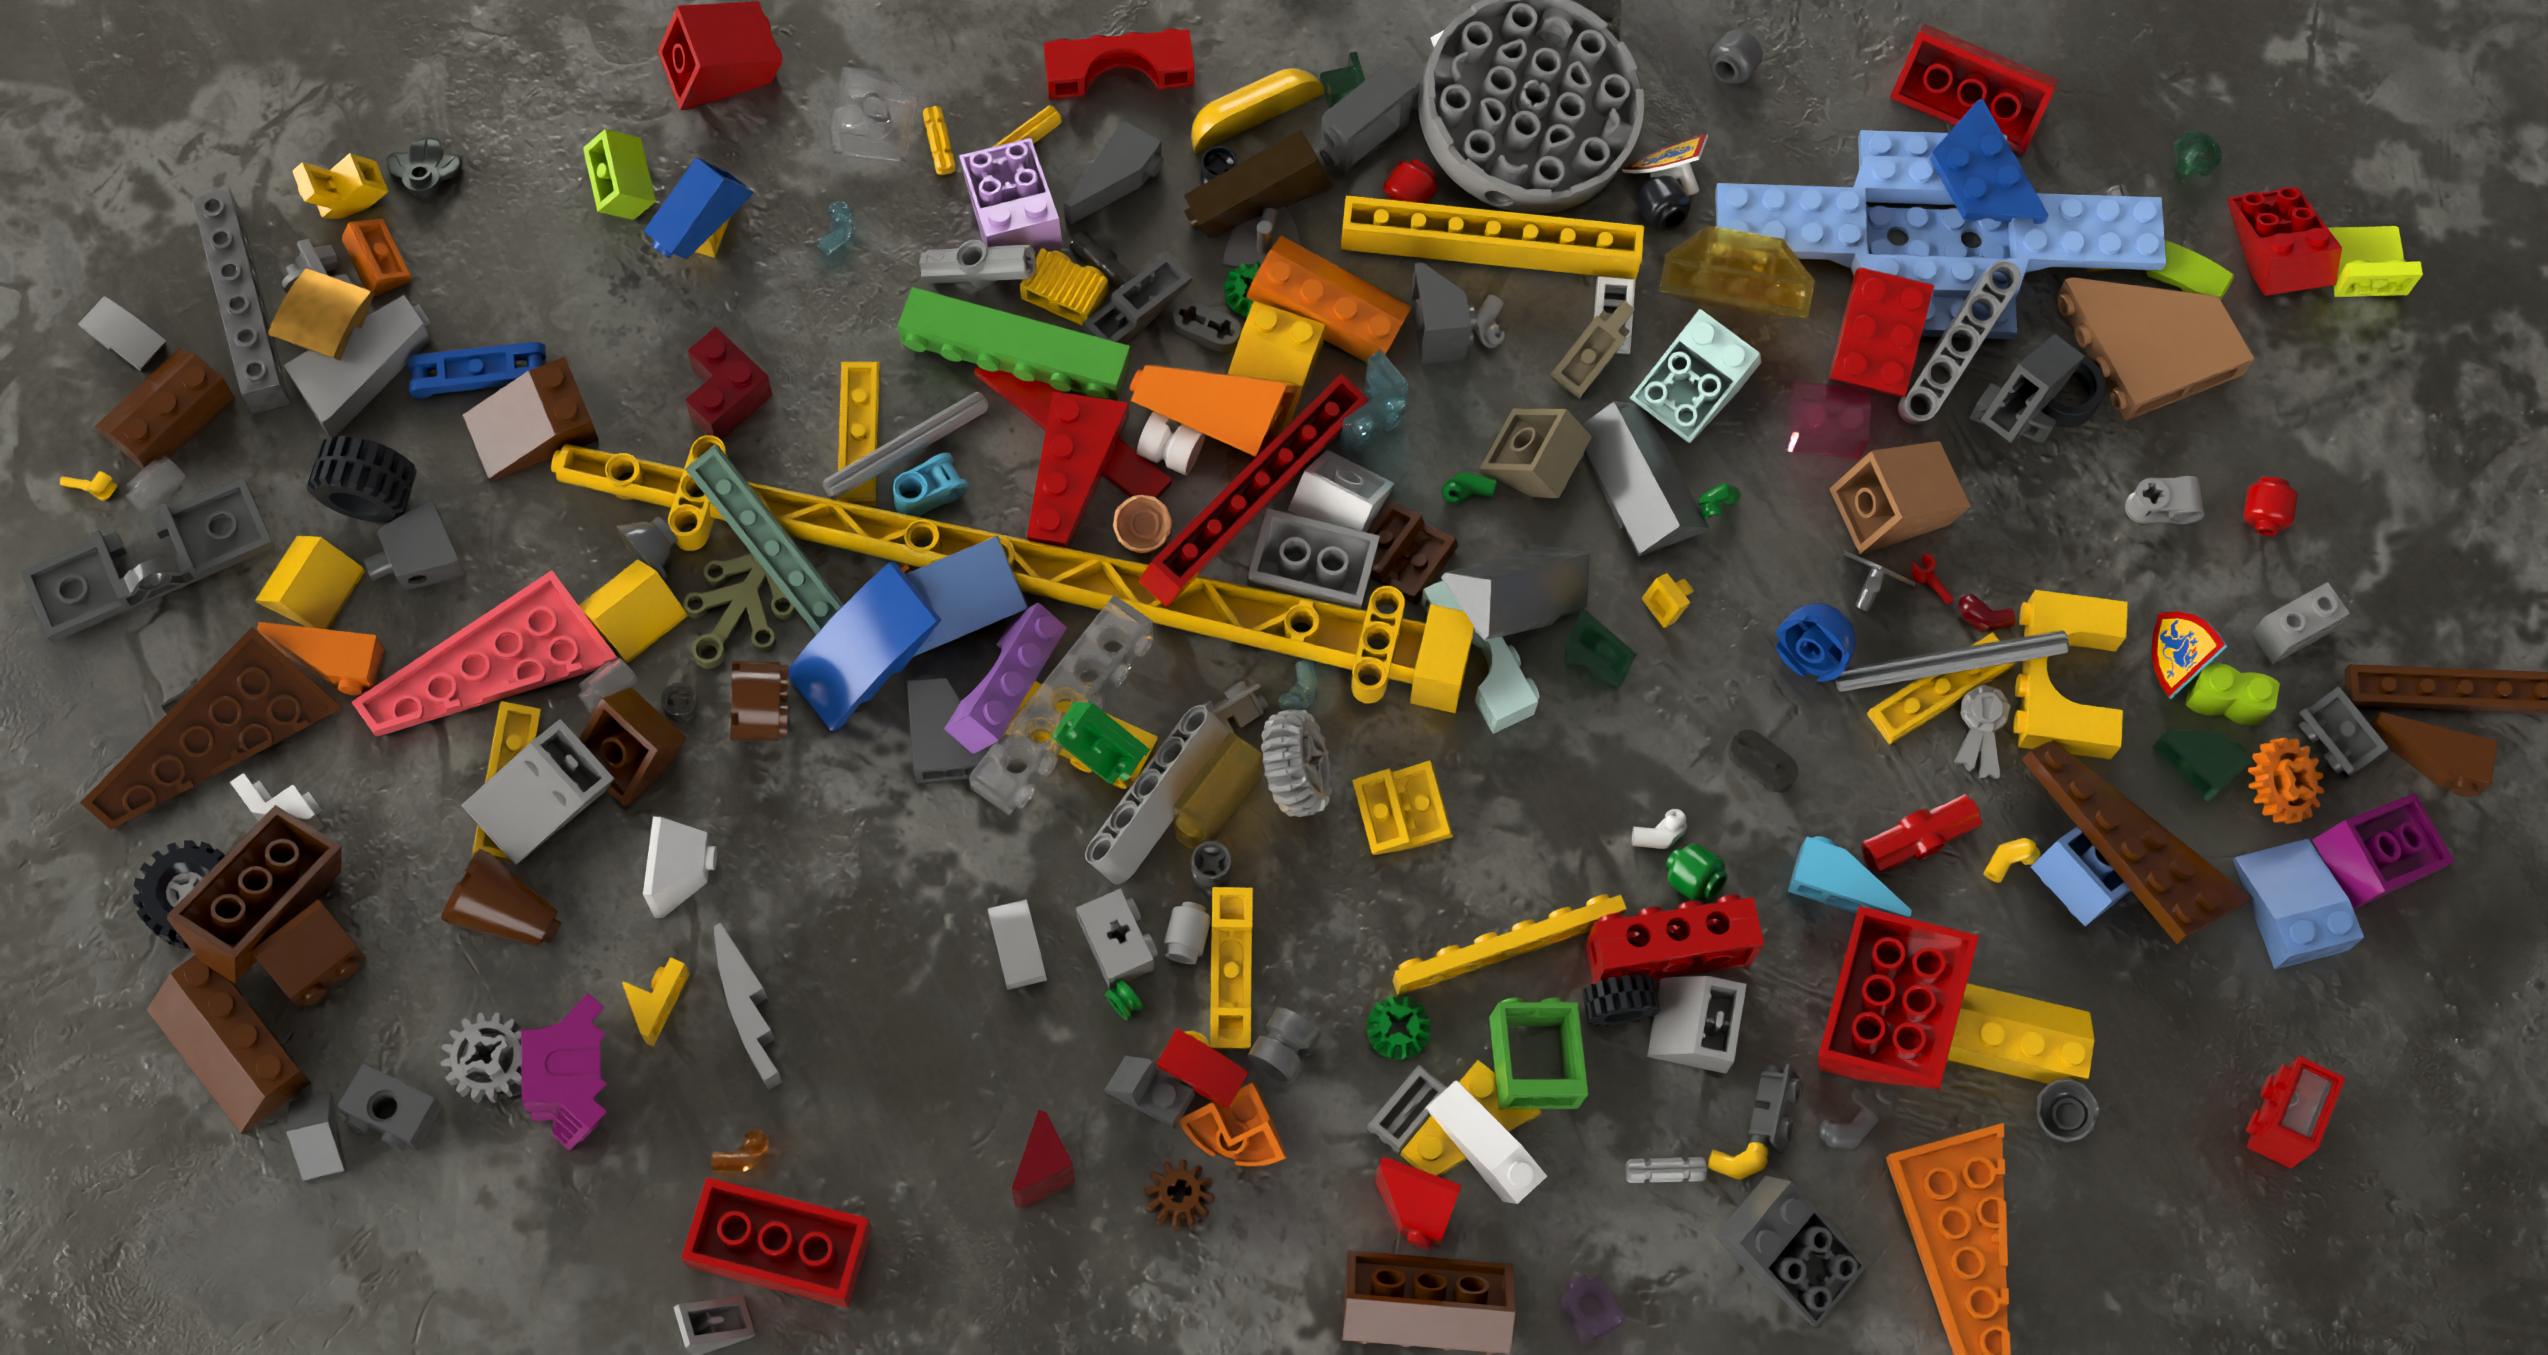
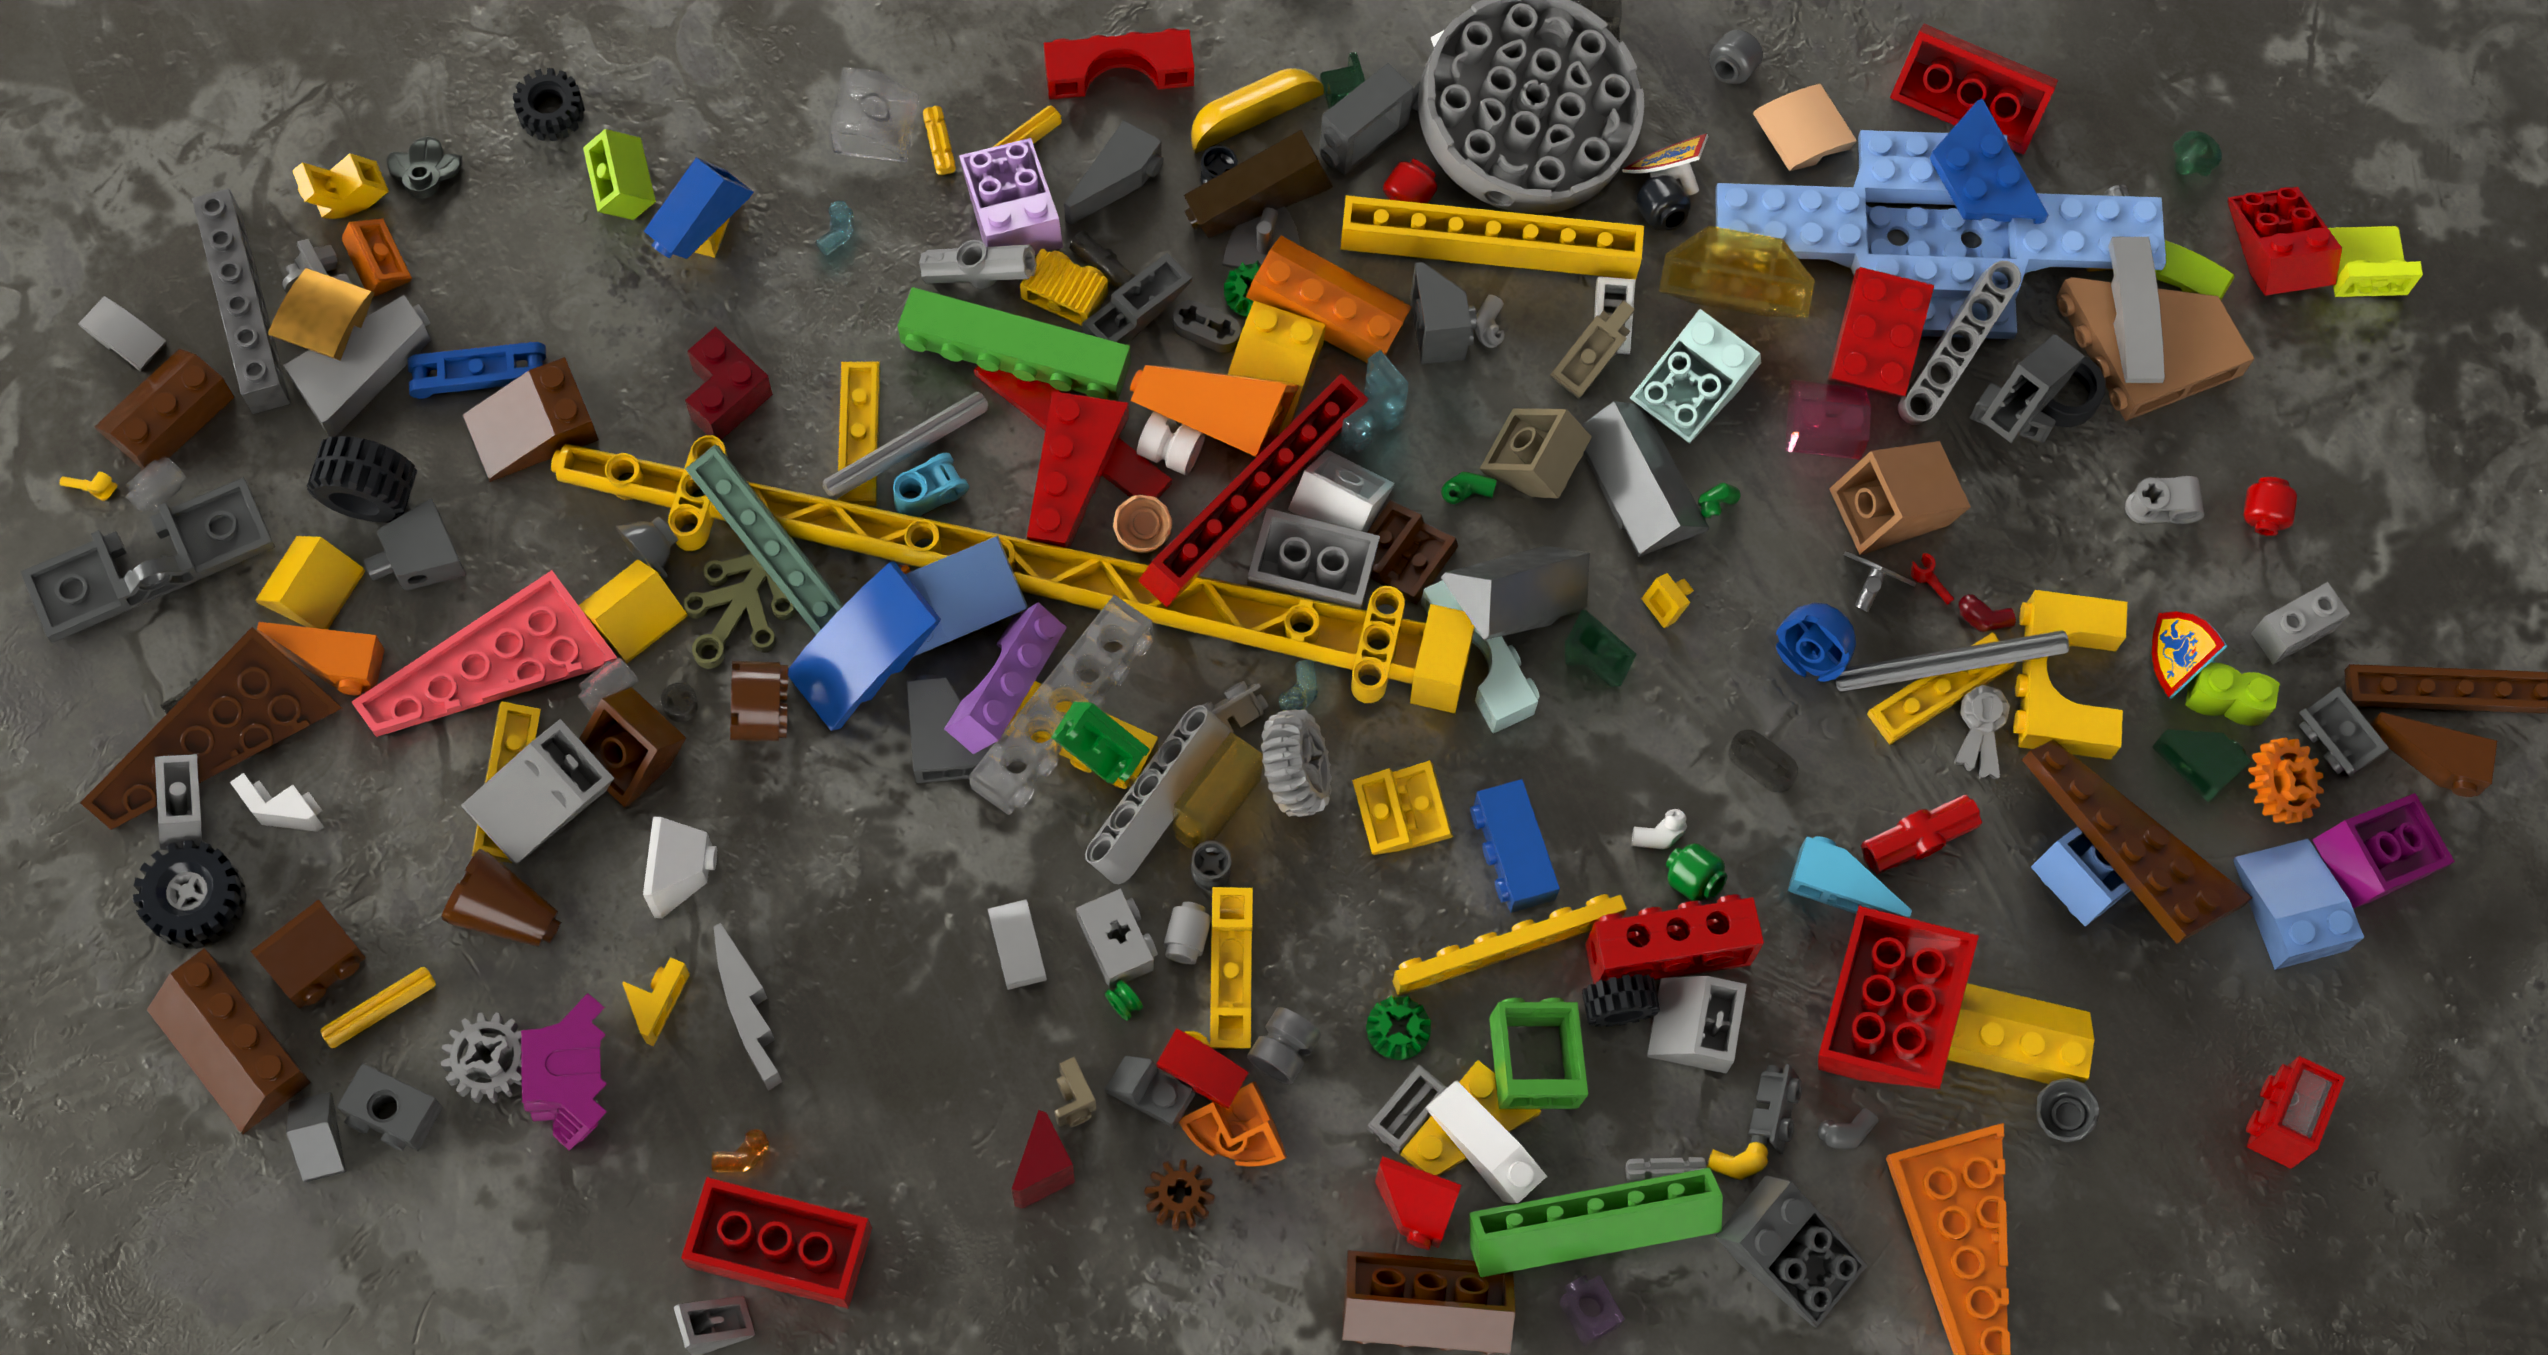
(178, 800): none -> light grey slope
(255, 891): reddish brown slope -> none
(377, 1007): none -> yellow axle
(542, 87): none -> black tyre
(718, 51): red slope -> none
(1074, 1086): none -> dark tan bracket
(1514, 846): none -> blue brick
(1595, 1222): none -> bright green brick
(1804, 127): none -> light nougat slope
(2008, 853): yellow arm -> none
(2137, 310): none -> light grey slope

